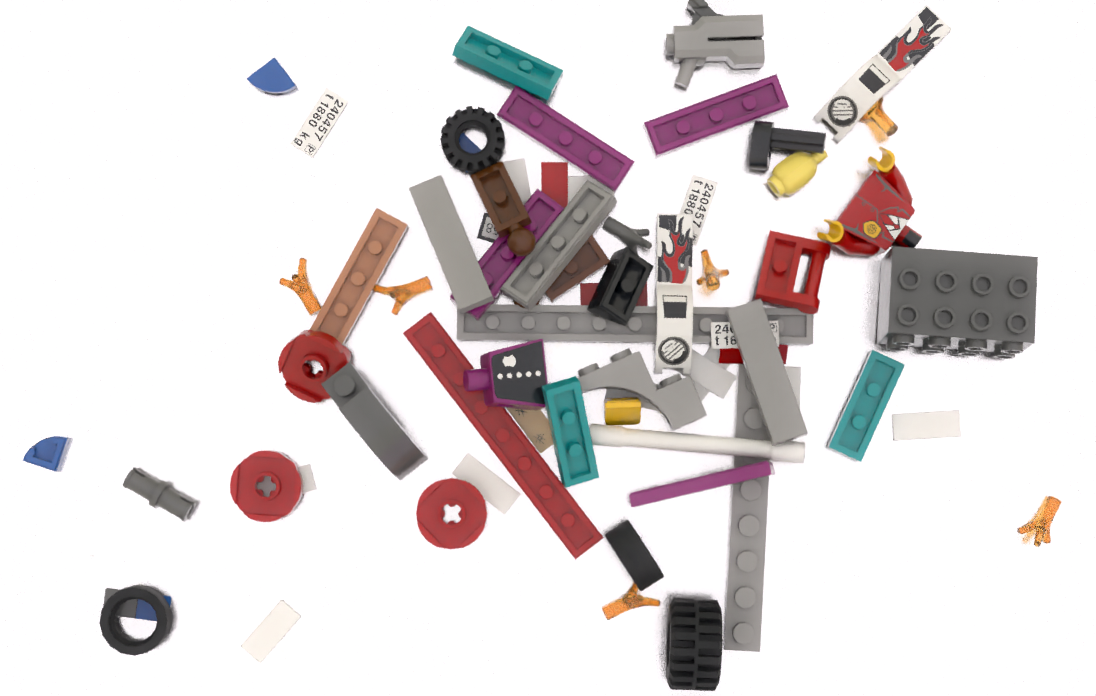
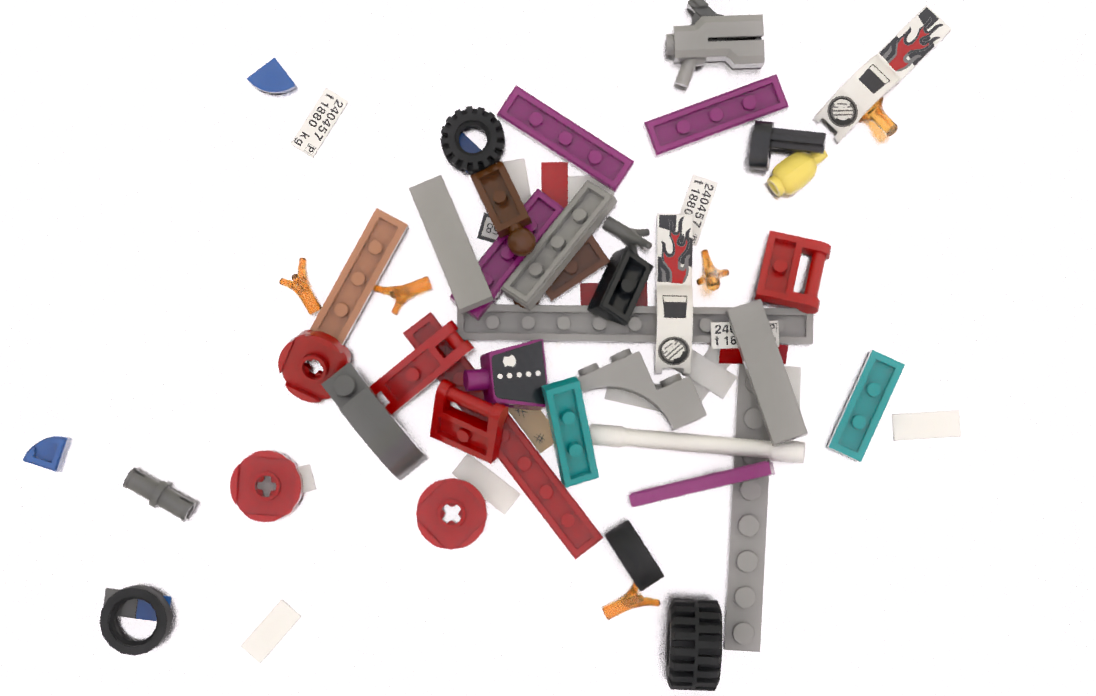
(421, 367): none -> red plate
(464, 430): none -> red plate
(507, 62): teal plate -> none
(622, 411): yellow slope -> none
(875, 213): red torso -> none
(957, 301): dark grey brick -> none
(1043, 521): clear orange bar -> none

